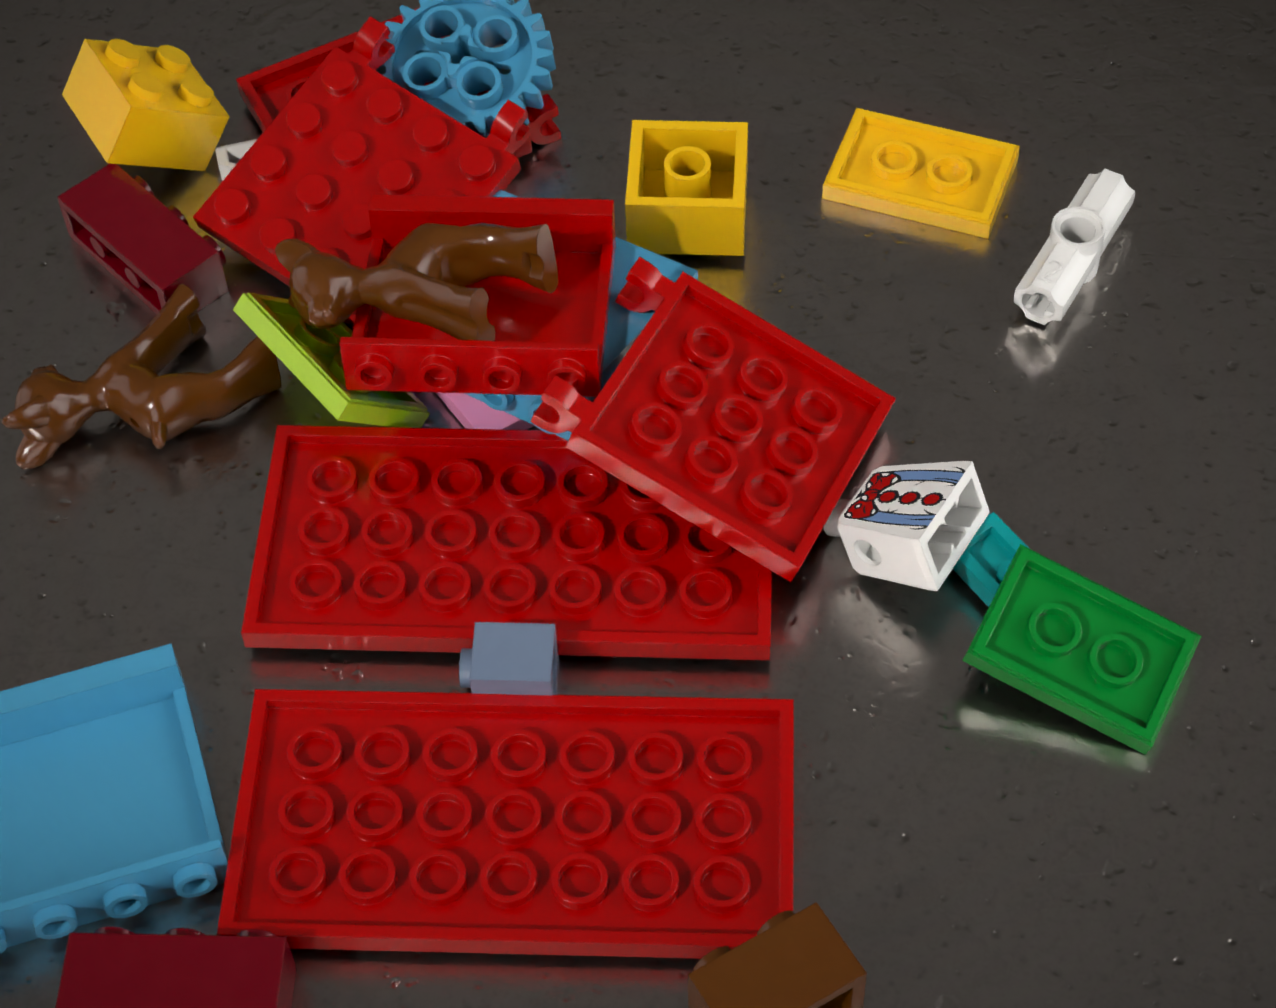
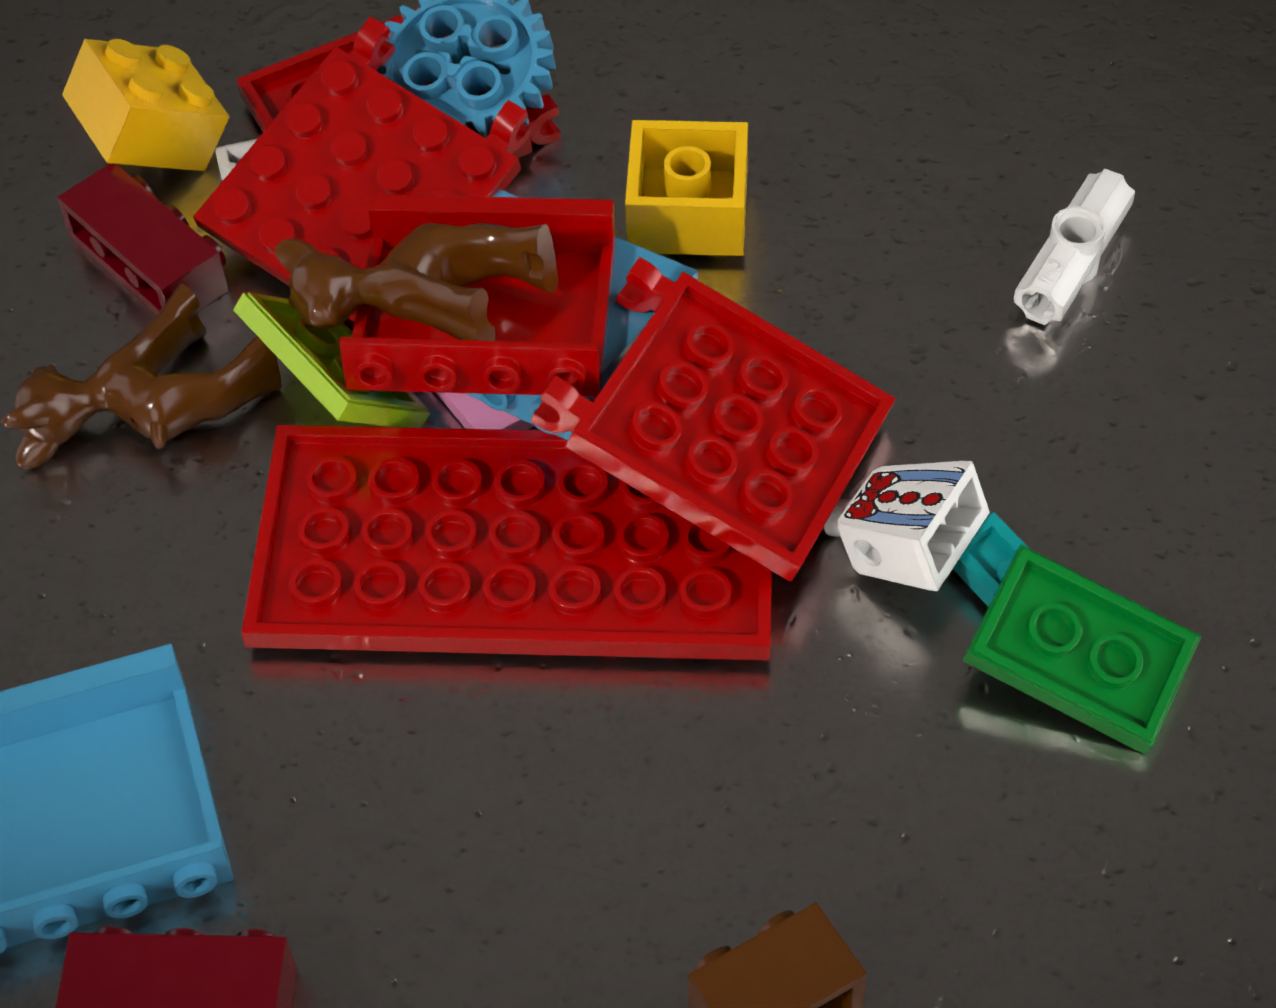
(511, 659): sand blue brick -> none
(512, 822): red plate -> none
(921, 173): yellow tile -> none

